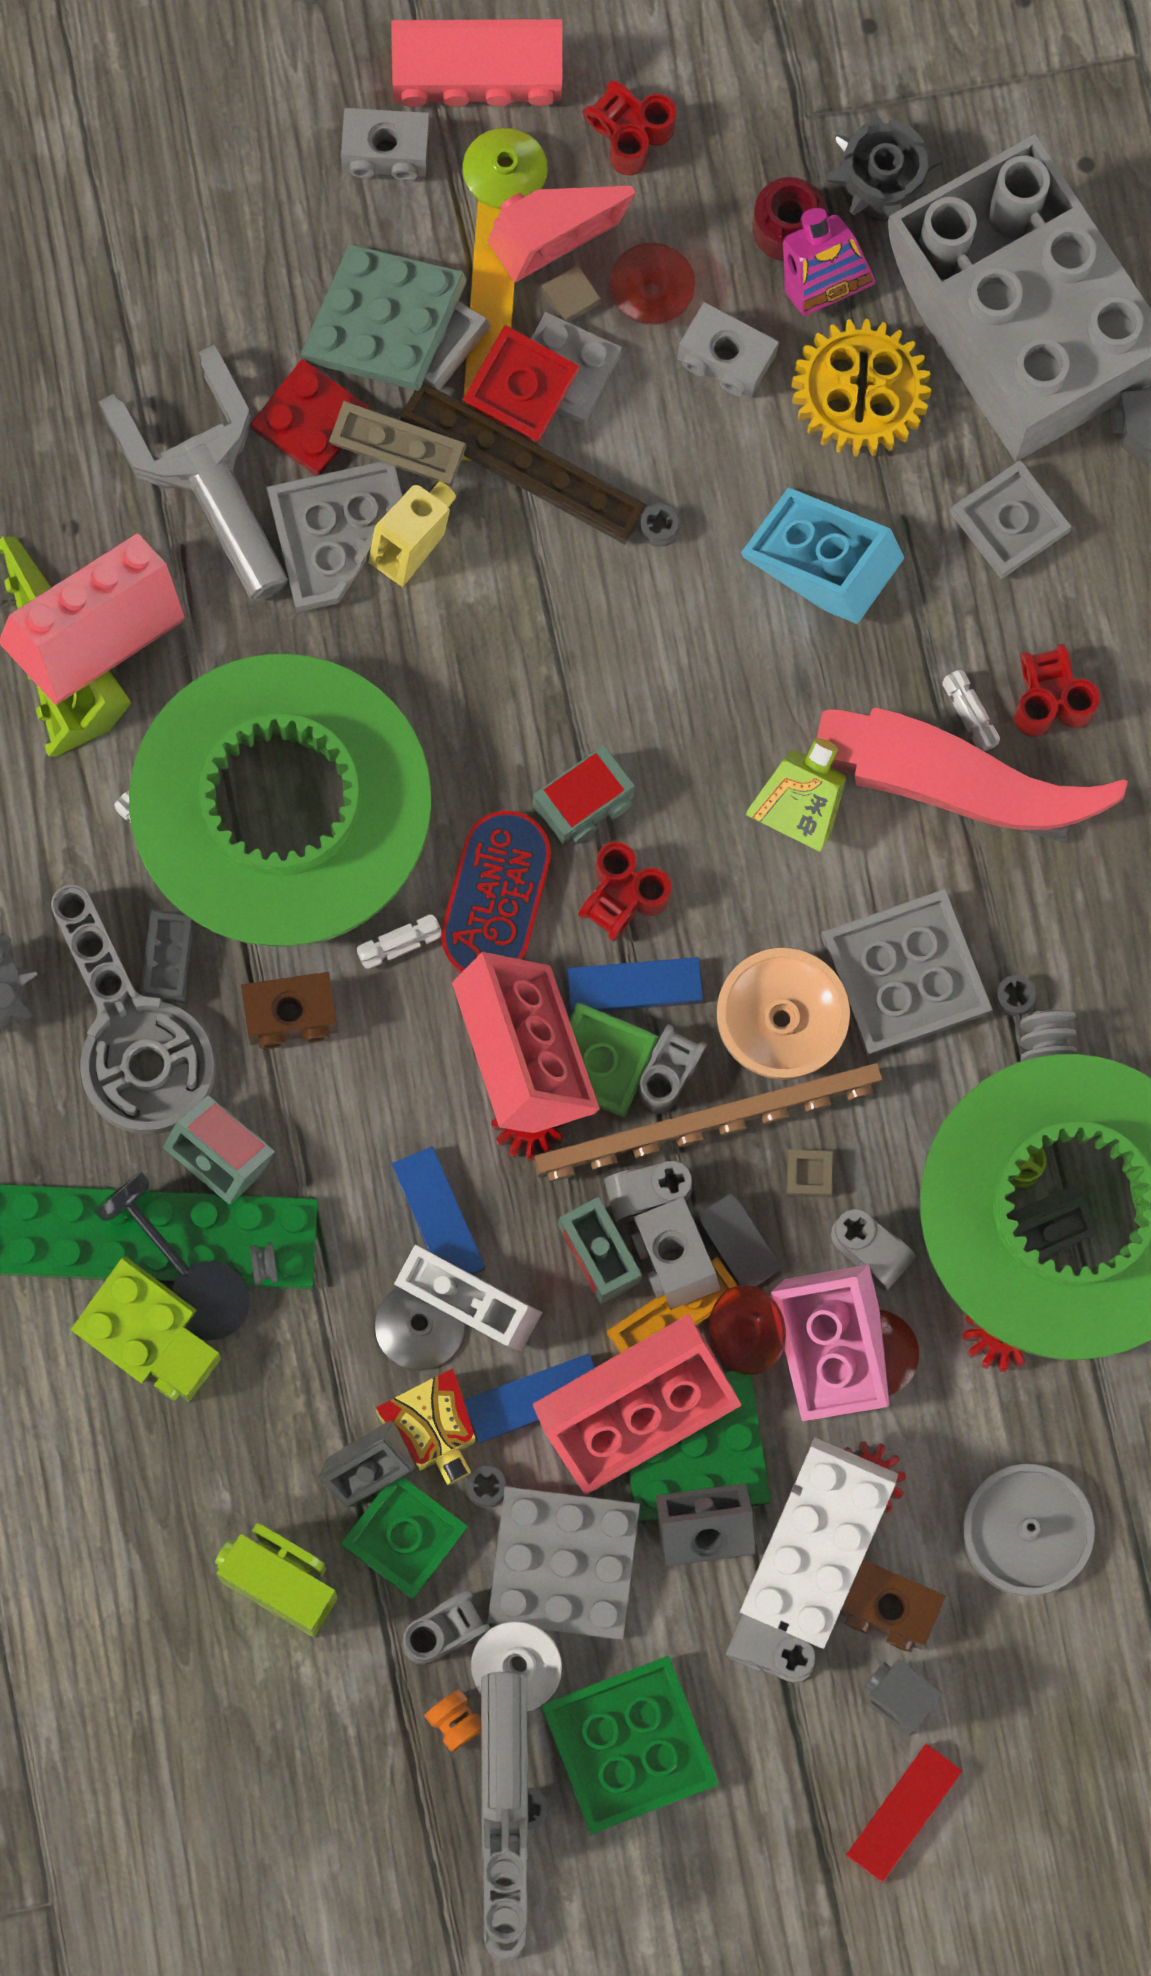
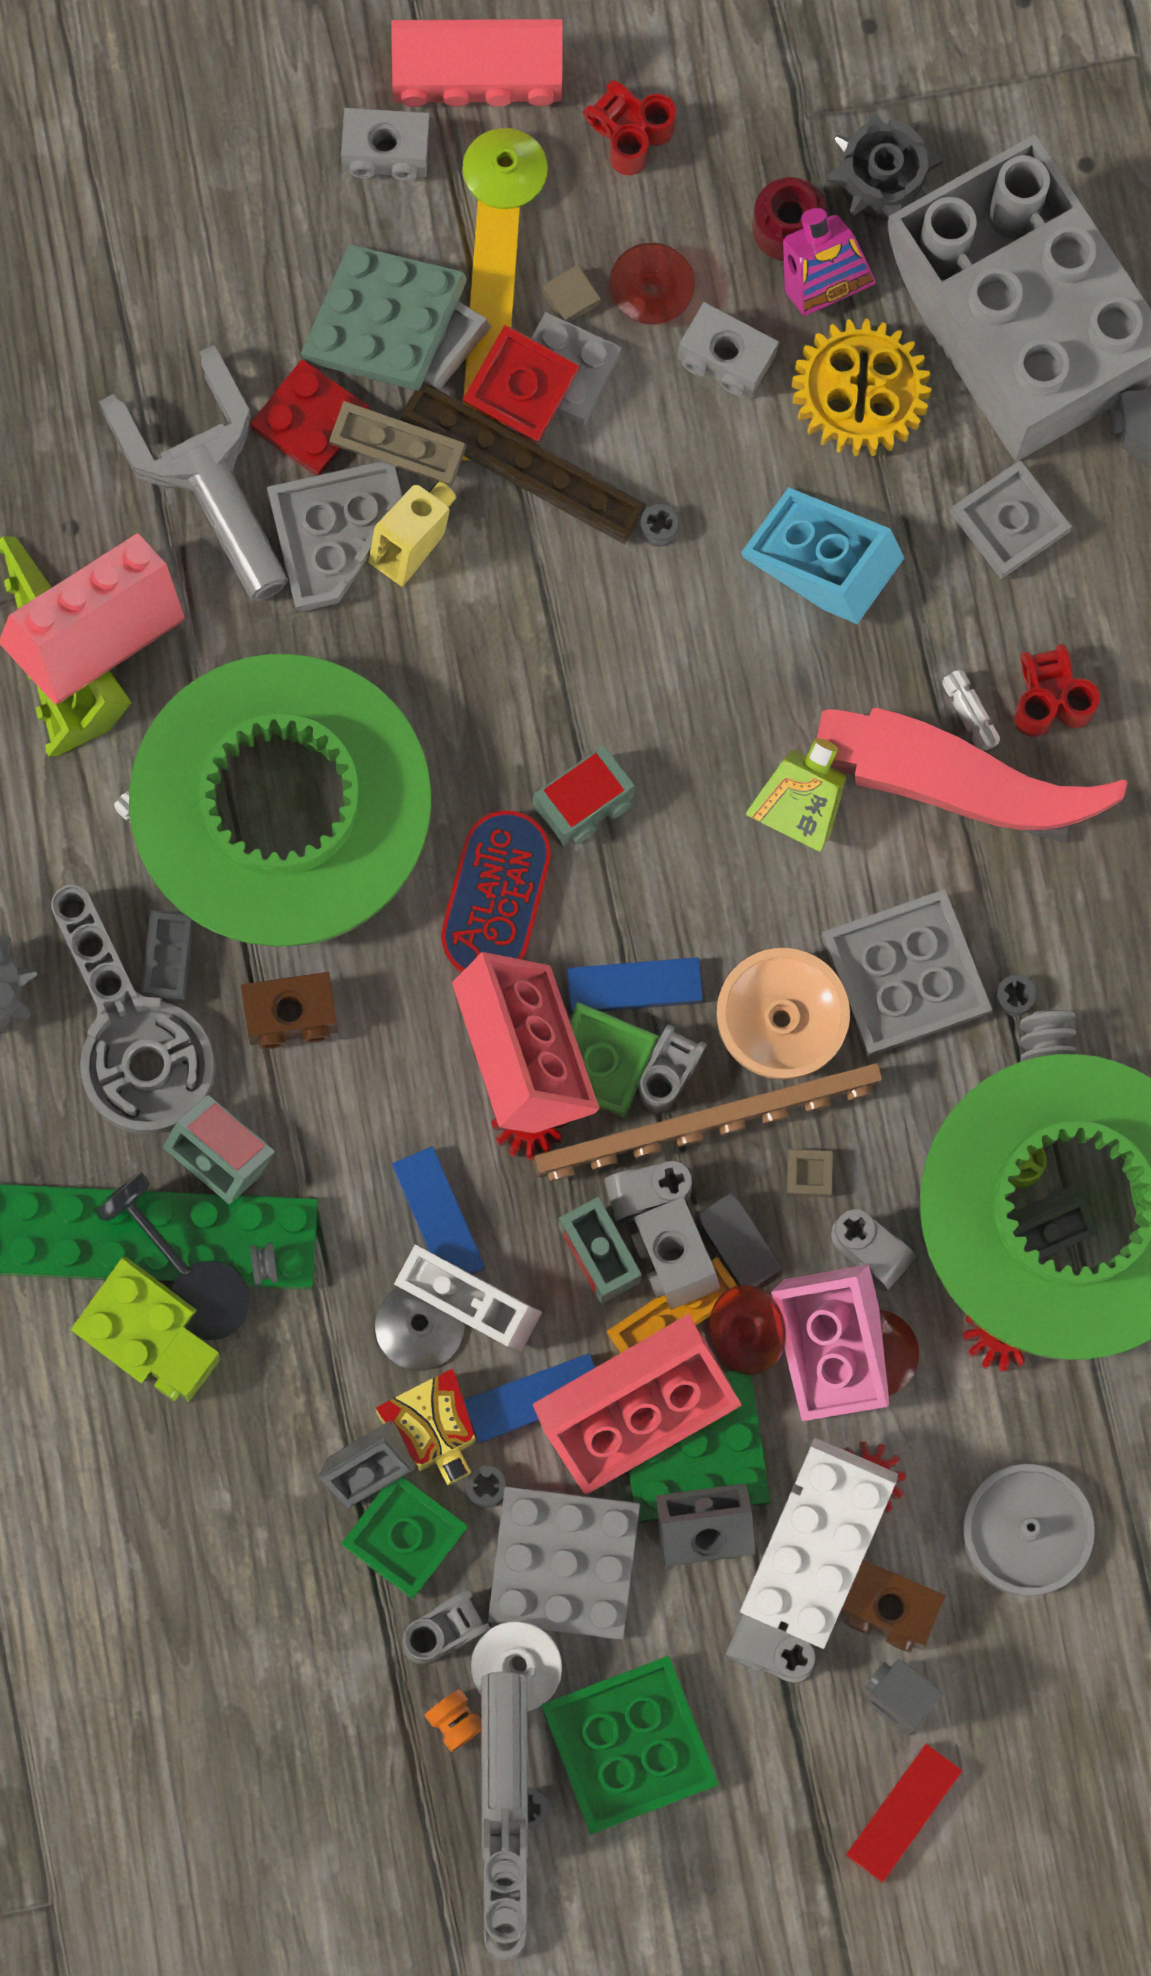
(276, 1578): lime brick -> none
(399, 942): white axle -> none
(553, 223): coral slope -> none
(618, 895): red piece -> none

